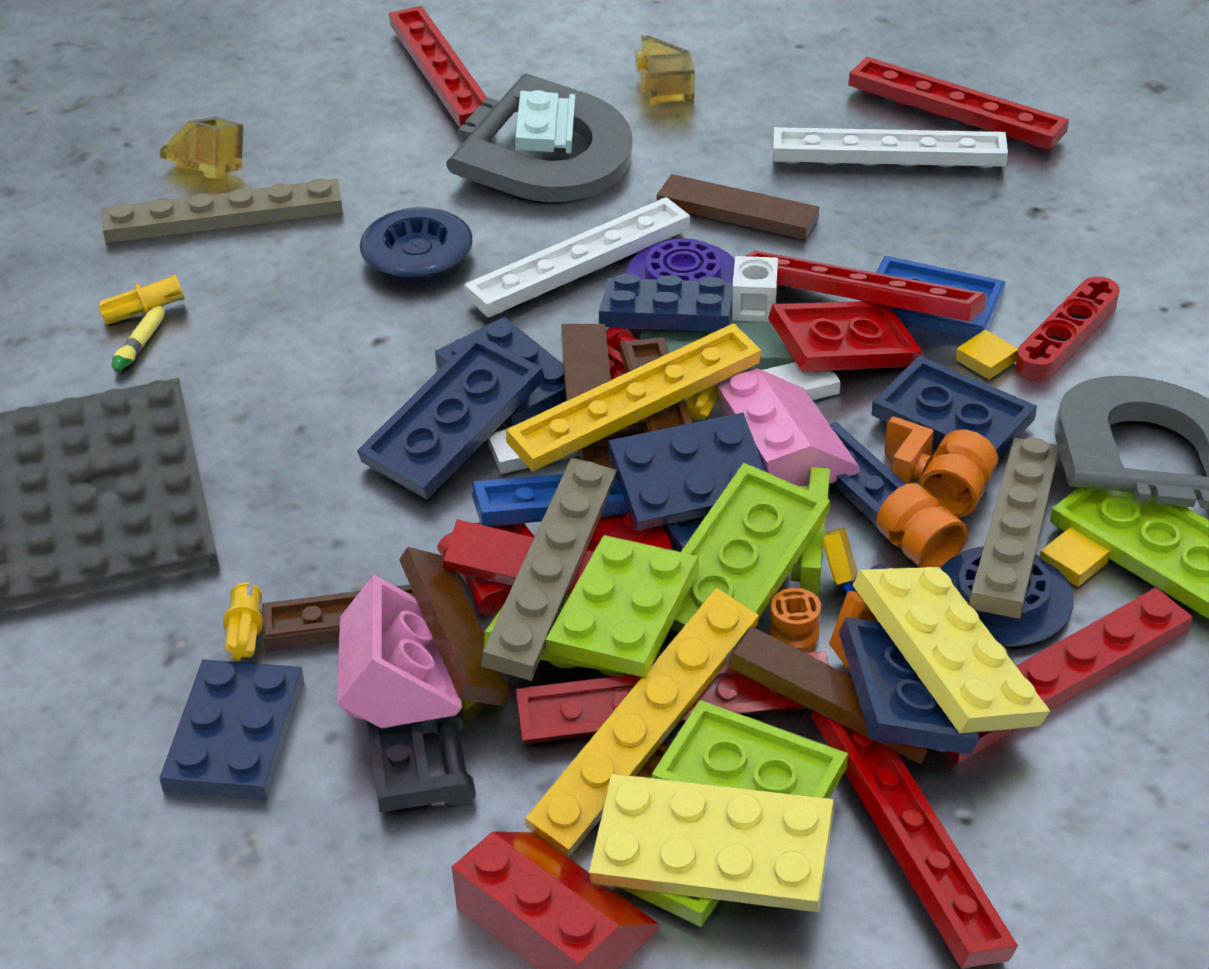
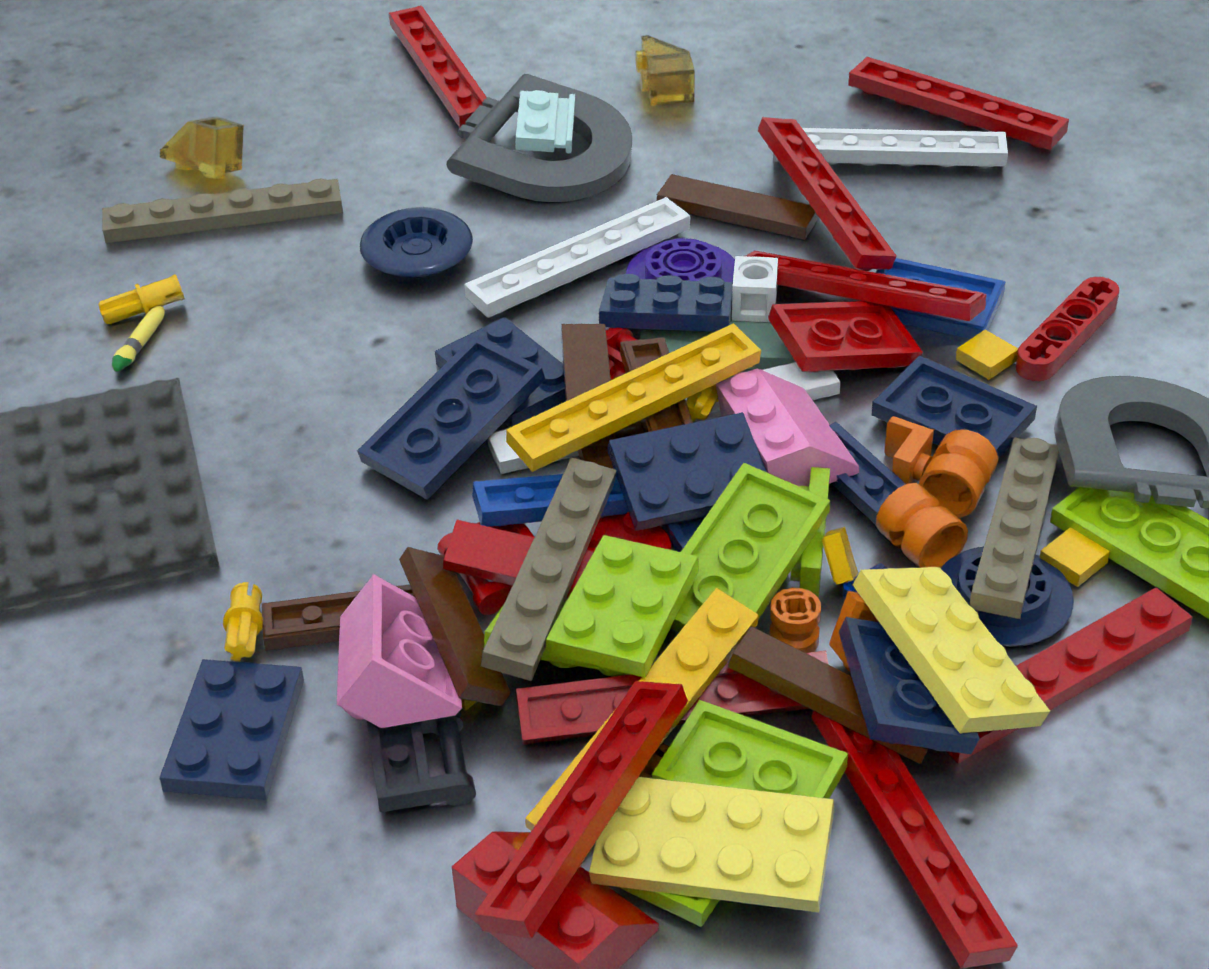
(580, 811): none -> red plate
(827, 194): none -> red plate

